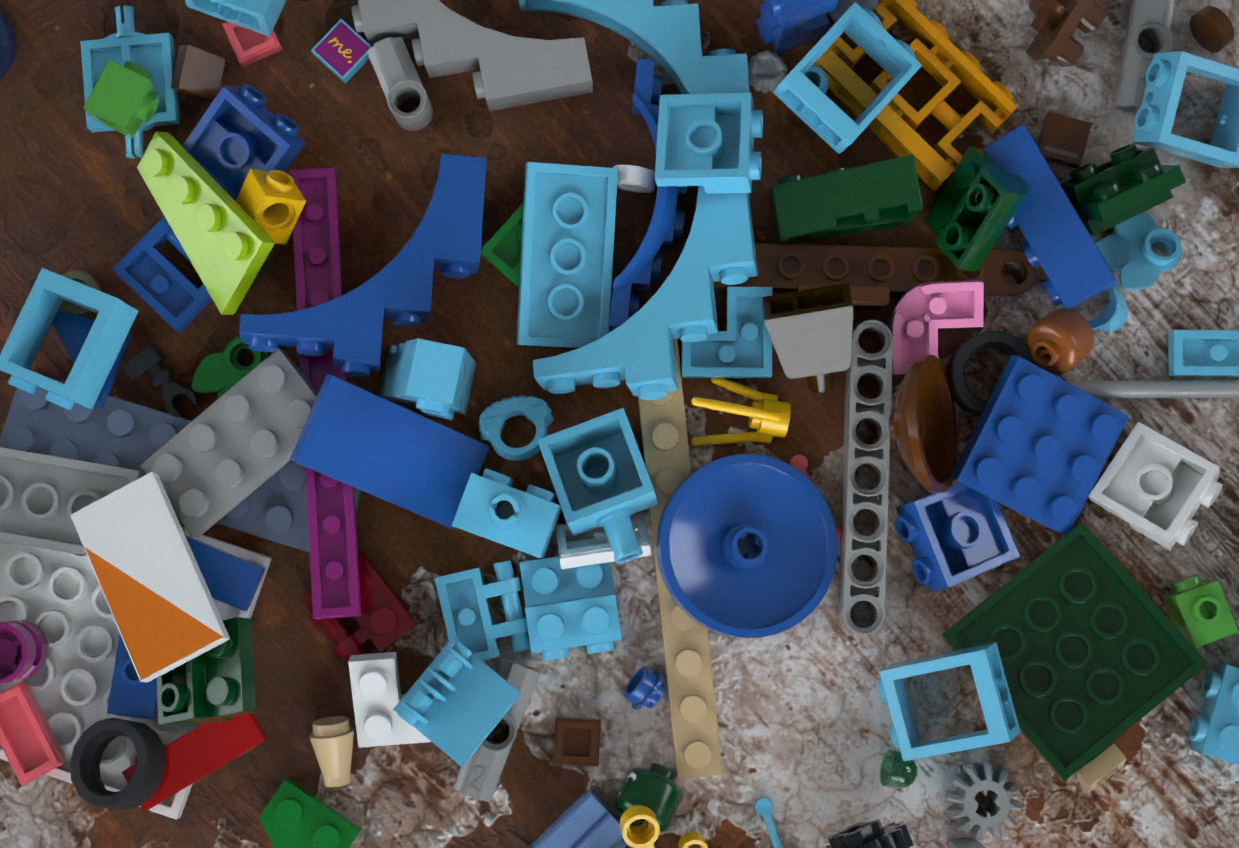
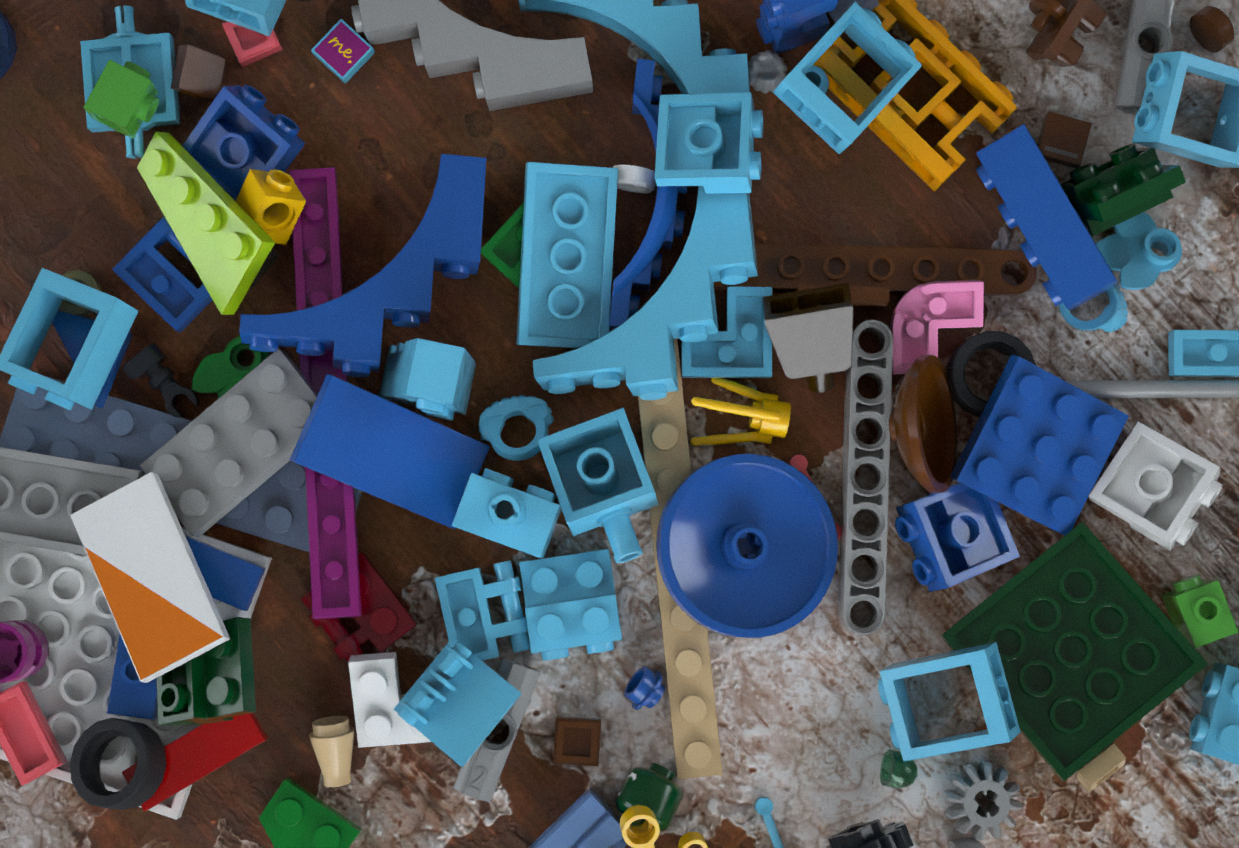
(400, 82): light grey piece -> none
(596, 549): white tile -> none
(845, 201): dark green wedge -> none
(975, 209): dark green brick -> none
(1060, 341): dark orange head -> none

